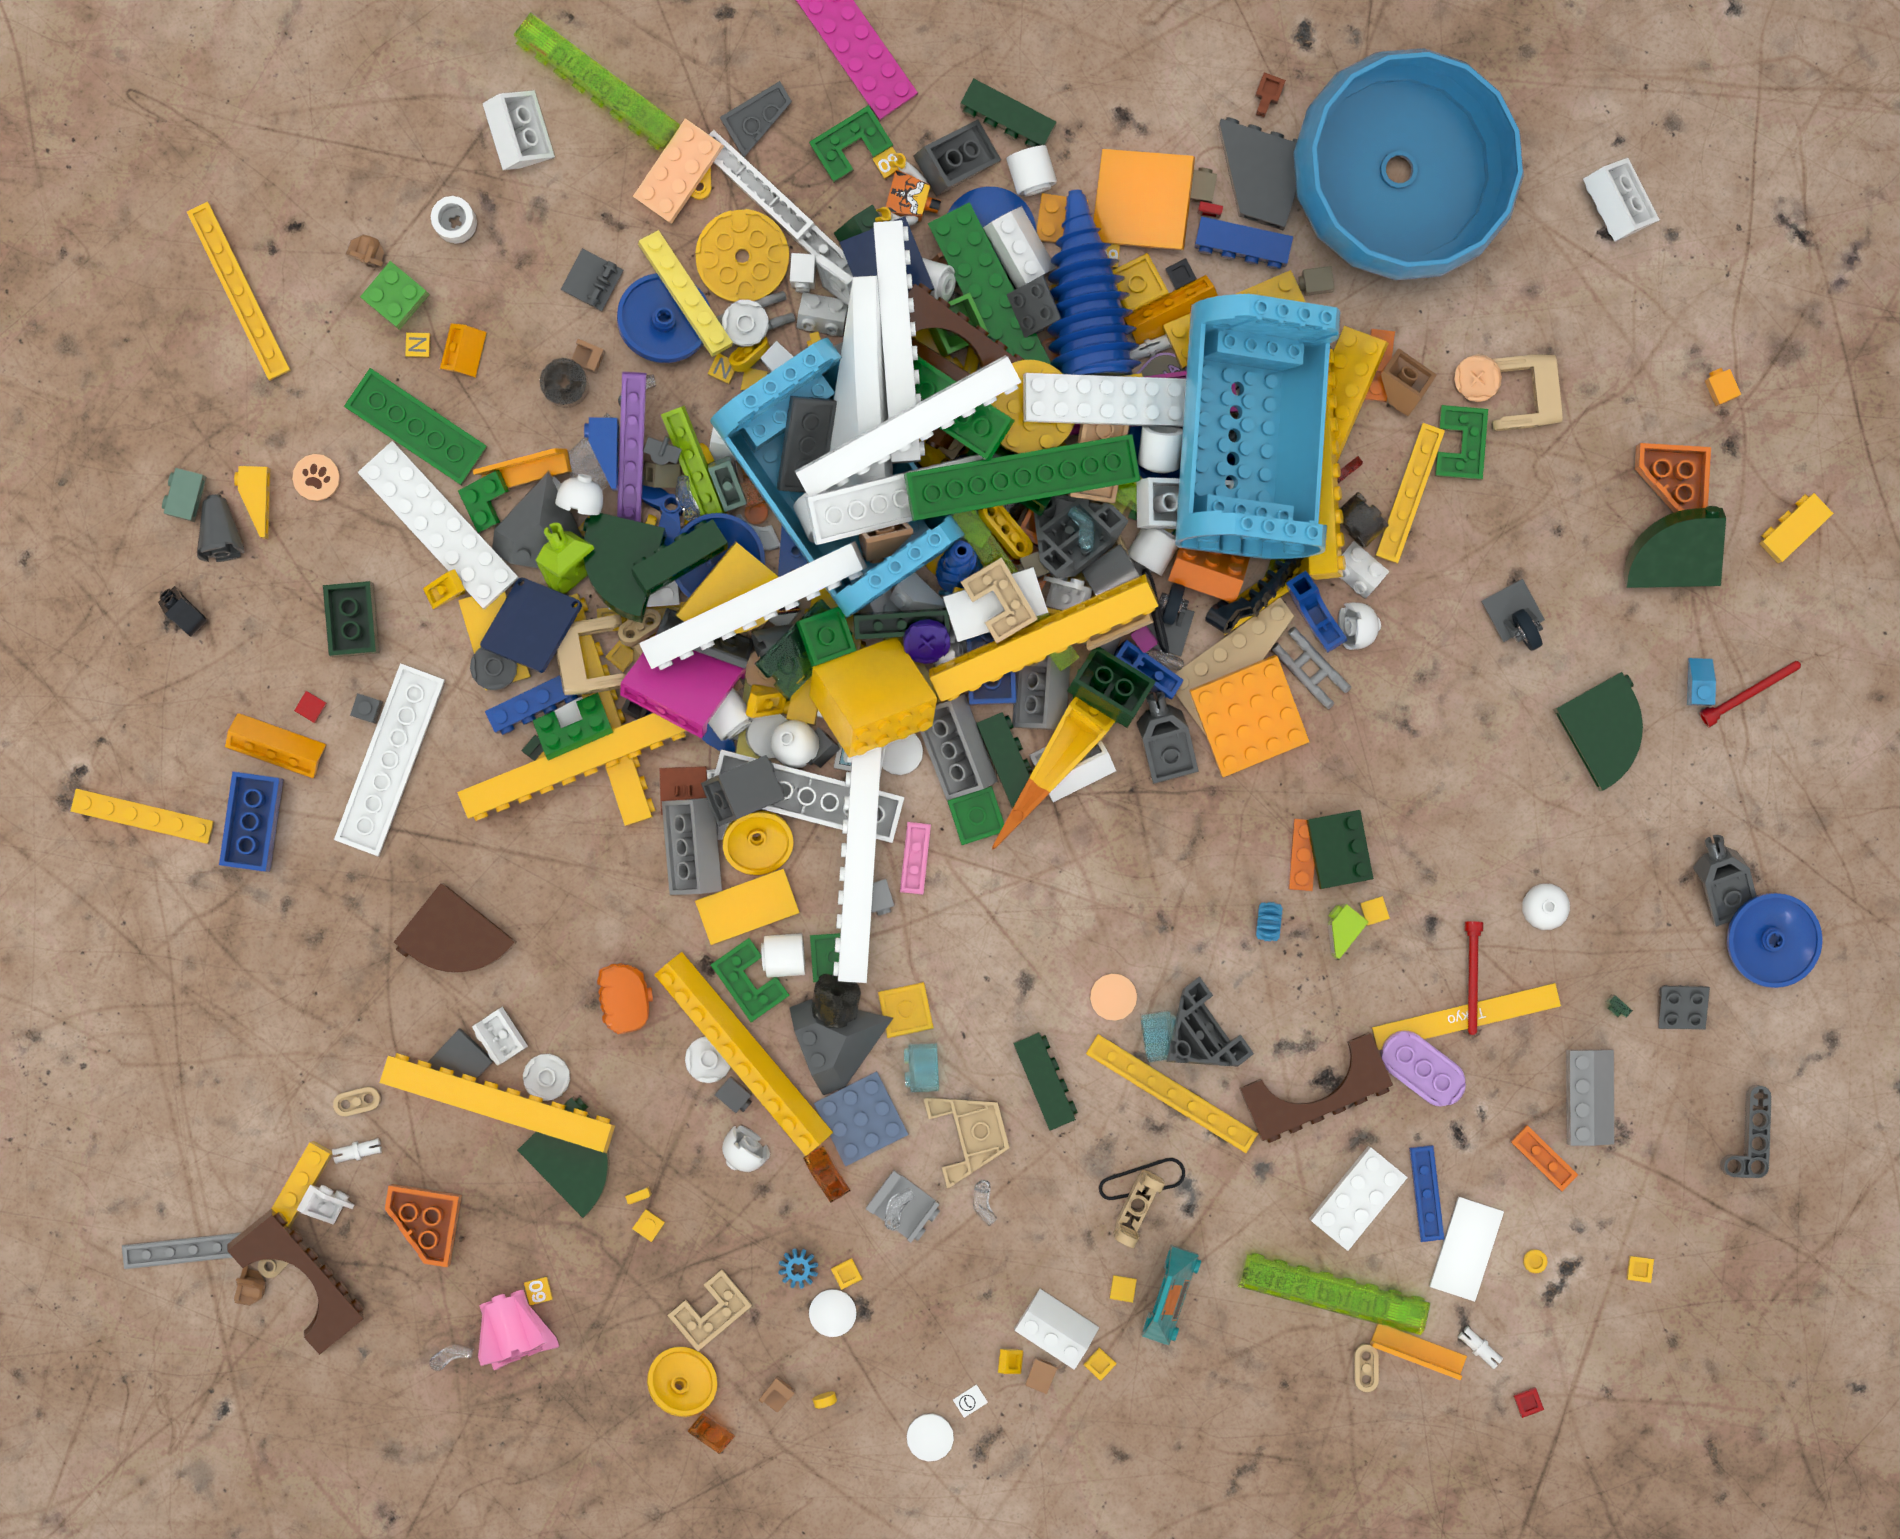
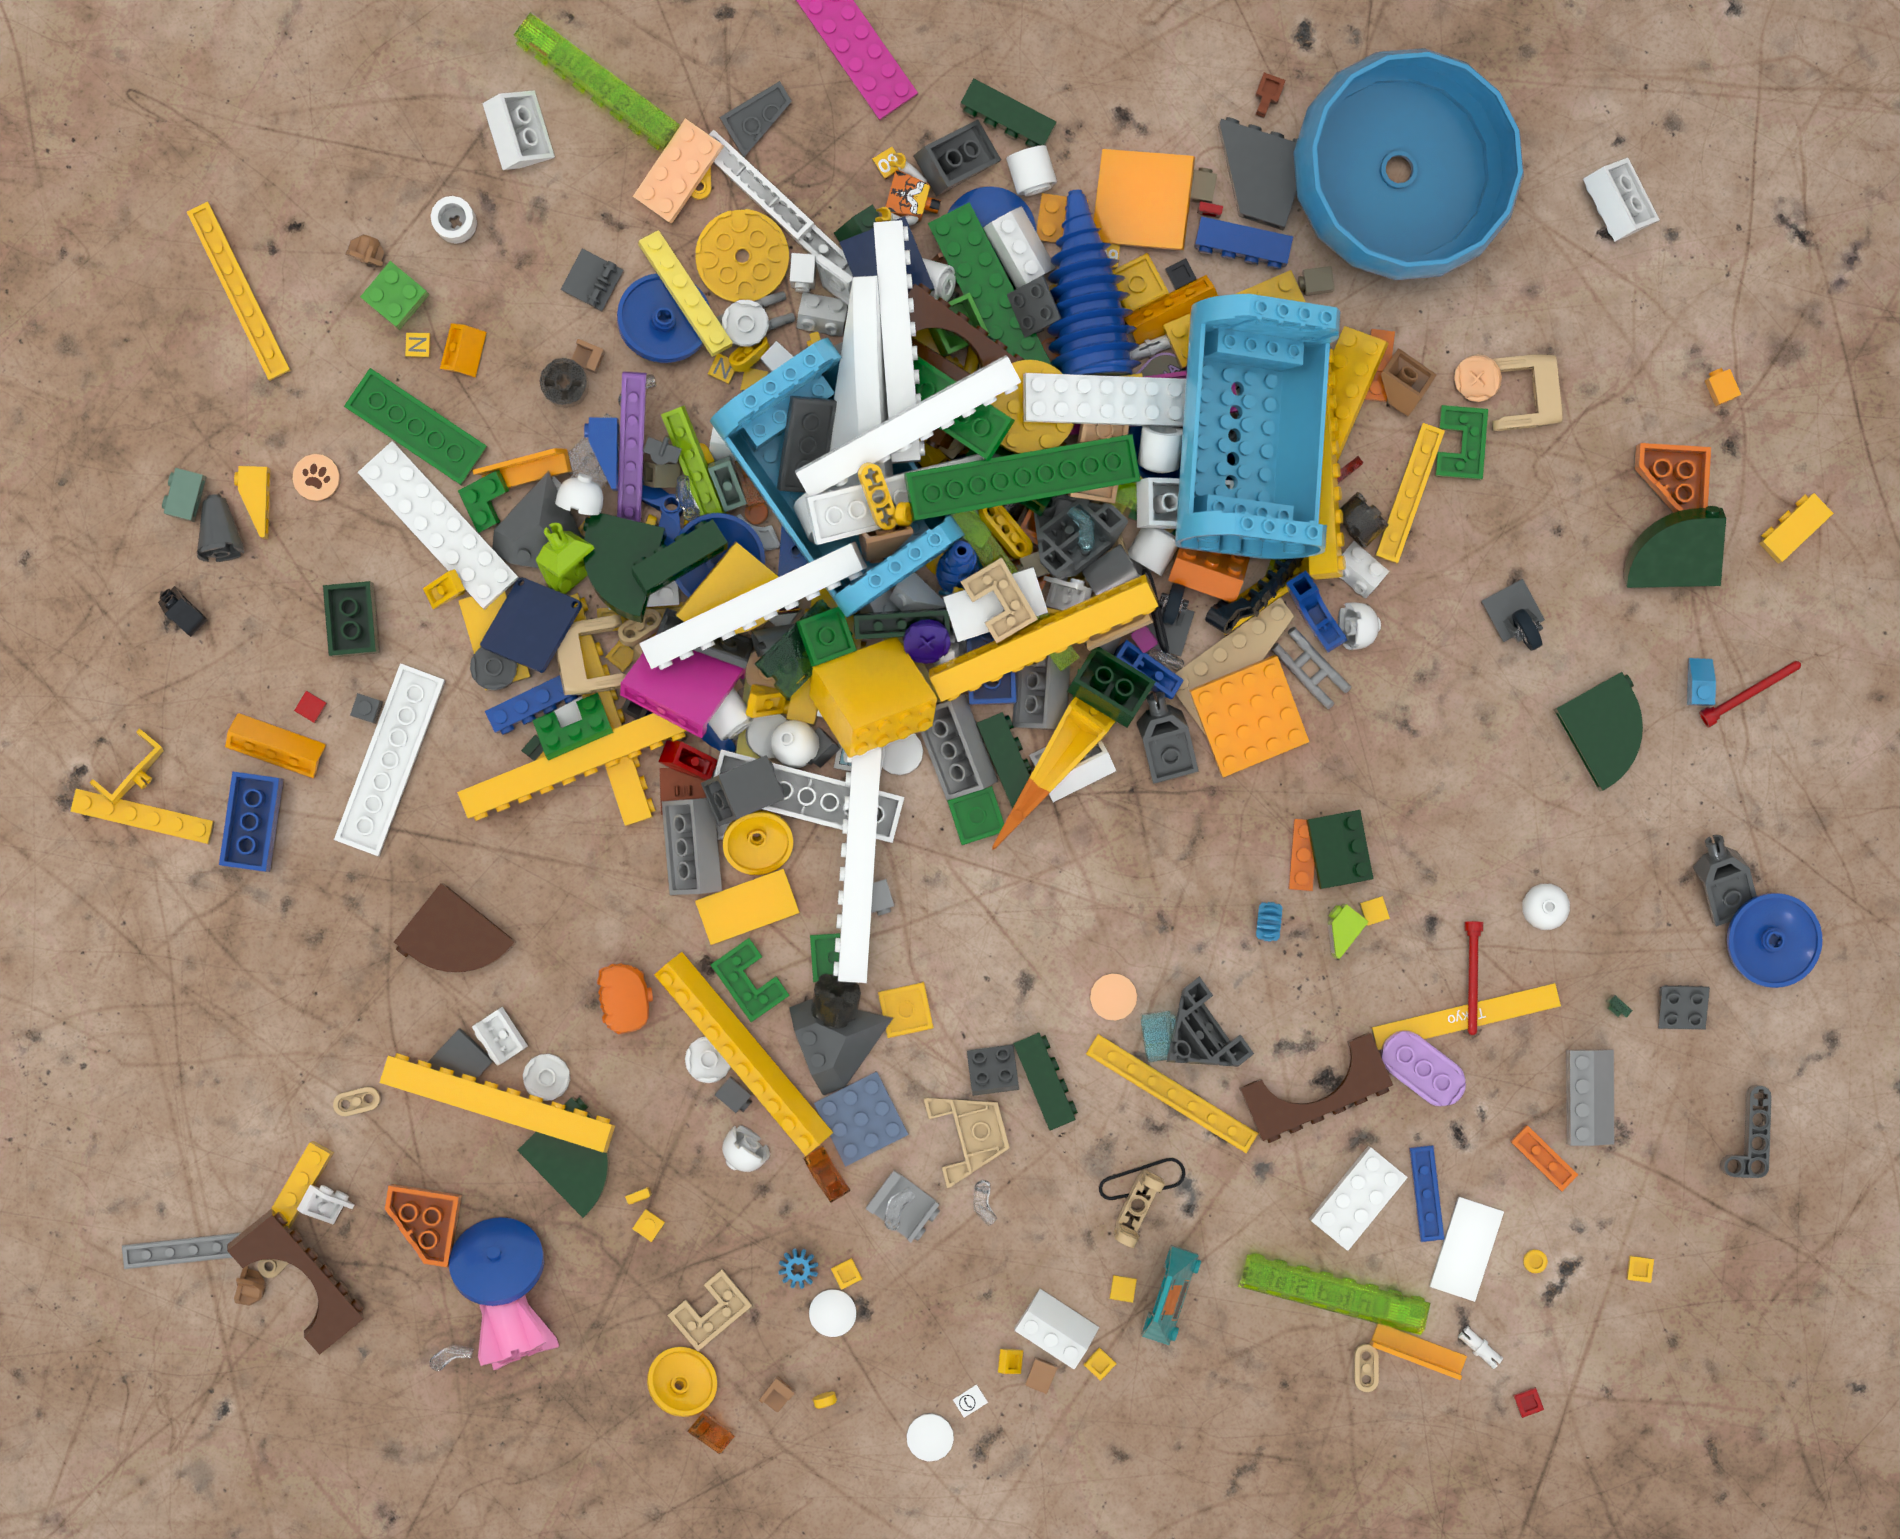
(137, 775): none -> yellow piece
(357, 1151): white pin -> none
(496, 1261): none -> blue dish
(538, 1290): yellow tile -> none
(687, 760): none -> red slope
(783, 955): white piece -> none
(858, 126): green plate -> none
(865, 482): none -> yellow beam
(903, 514): none -> yellow tile
(915, 858): bright pink tile -> none
(922, 1067): clear light blue brick -> none
(992, 1070): none -> dark grey plate

